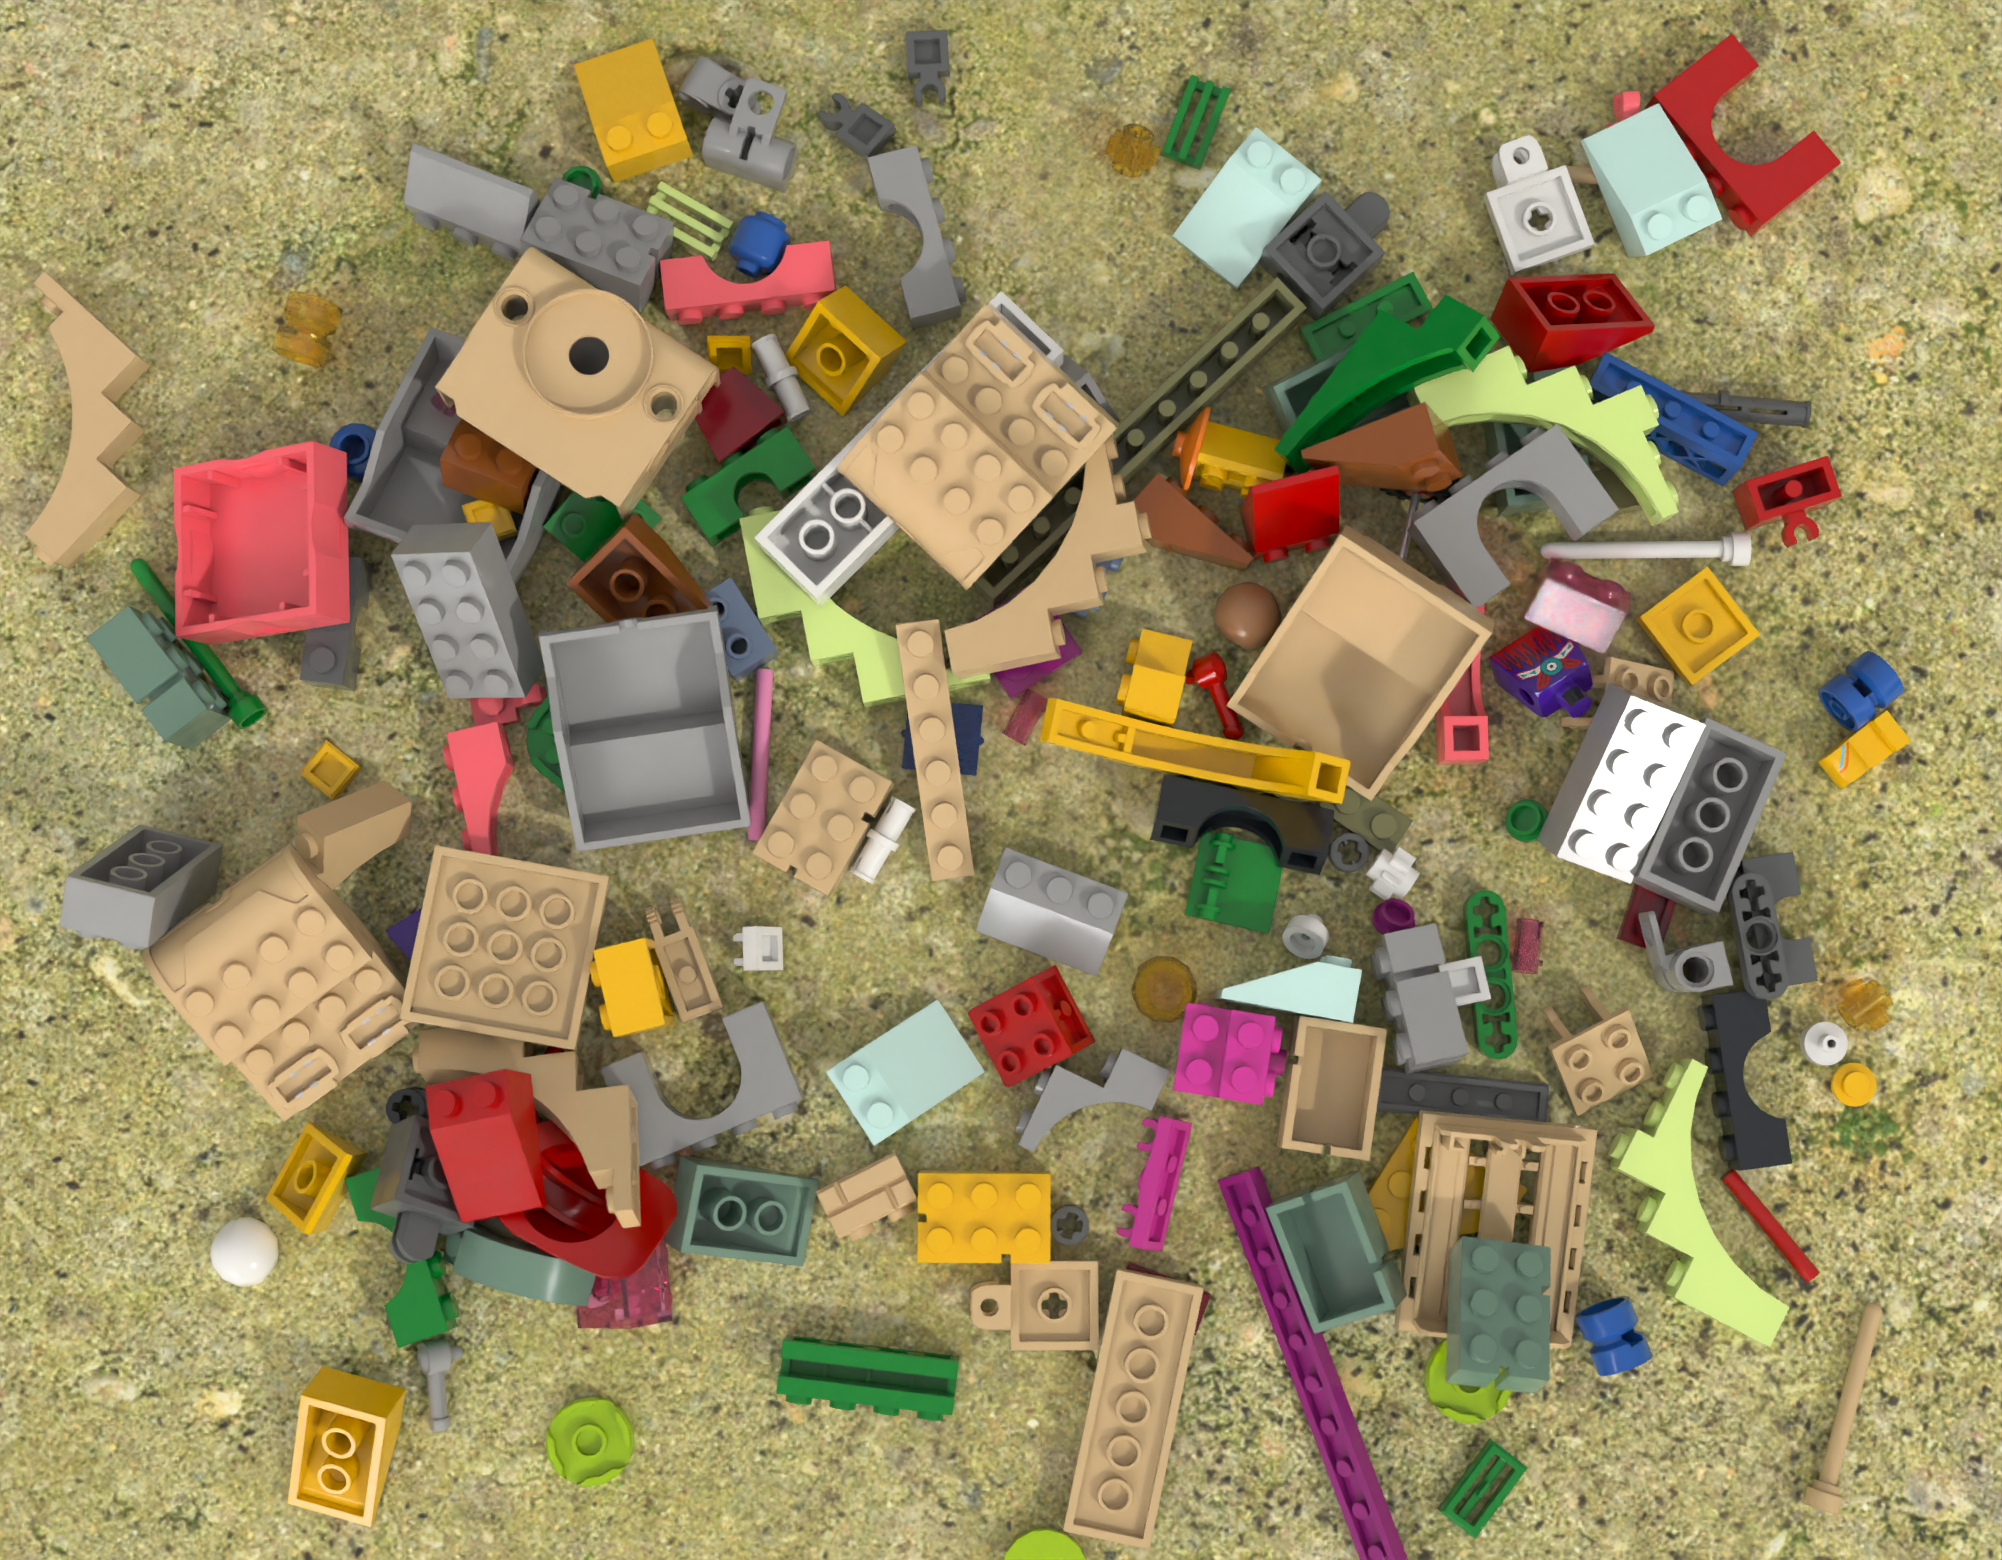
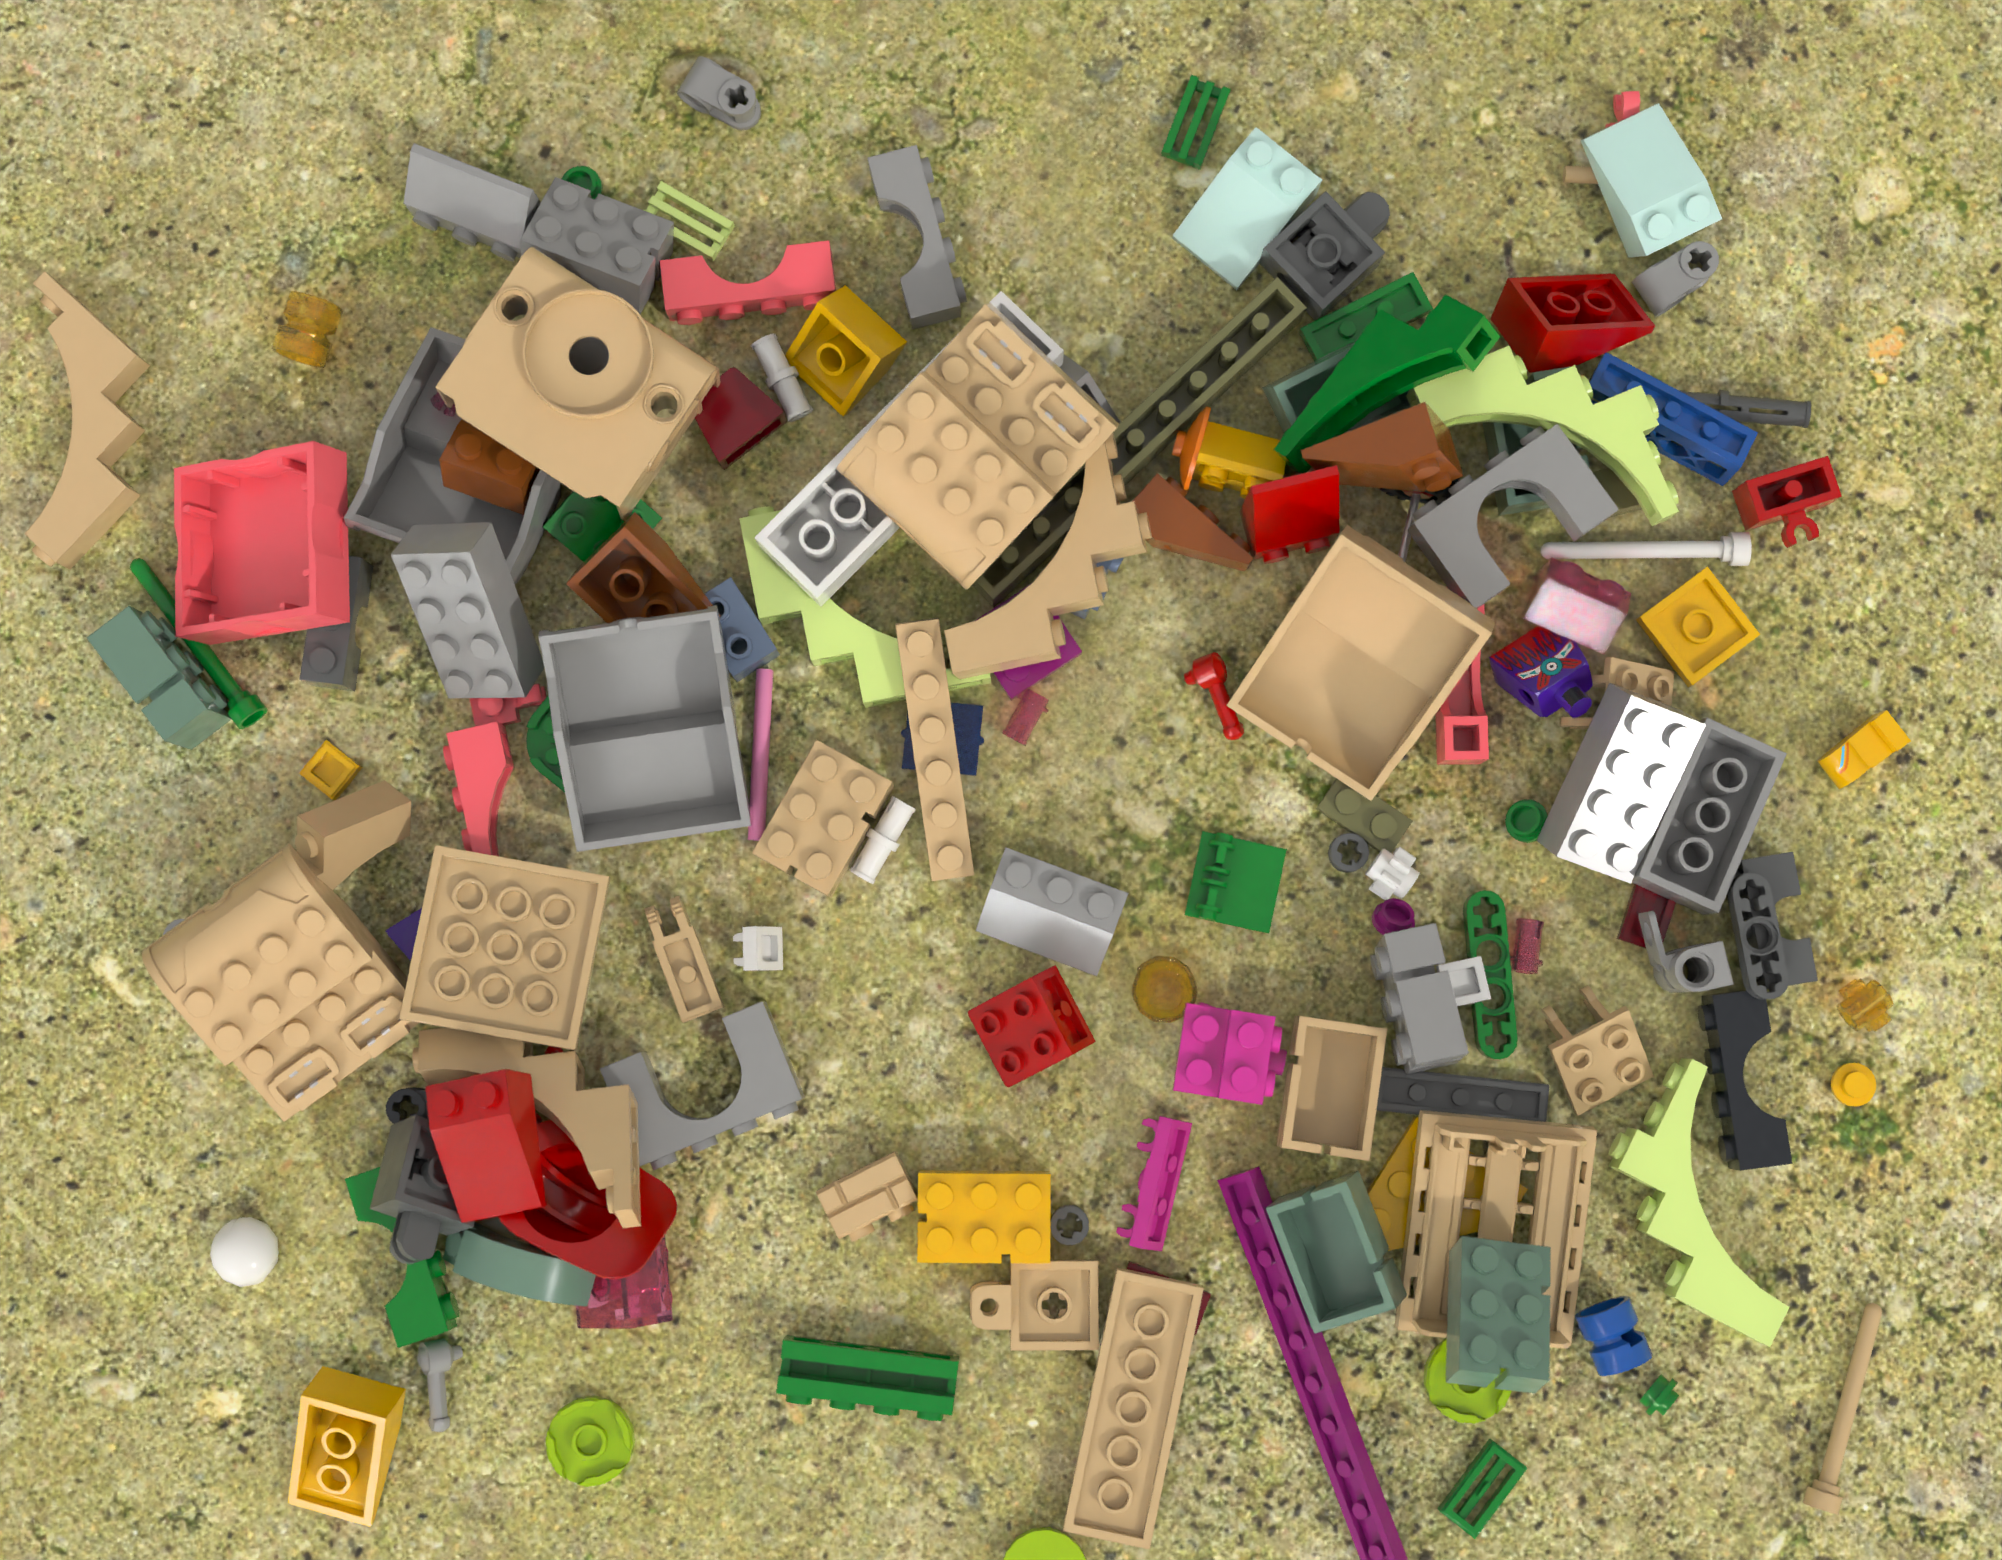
(140, 886): light grey brick -> none
(314, 1179): yellow slope -> none
(357, 442): blue head -> none
(486, 512): yellow tile -> none
(632, 110): yellow slope -> none
(632, 988): yellow brick -> none
(730, 352): yellow slope -> none
(741, 1211): sand green slope -> none
(748, 142): light grey piece -> none
(759, 244): blue head -> none
(775, 460): green arch -> none
(859, 130): dark grey plate -> none
(905, 1072): light aqua slope -> none
(928, 60): dark grey plate -> none
(1061, 1092): light grey arch -> none
(1132, 150): clear yellow gear -> none
(1156, 677): yellow brick -> none
(1195, 755): yellow arch -> none
(1247, 615): medium nougat hair -> none
(1292, 830): black arch -> none
(1306, 936): white tile -> none
(1313, 990): light aqua slope -> none
(1531, 188): white plate -> none
(1660, 1396): none -> green plate
(1673, 280): none -> light grey piece
(1748, 191): red arch -> none
(1770, 1225): red bar -> none
(1814, 1043): white tile -> none
(1854, 696): blue wheel -> none

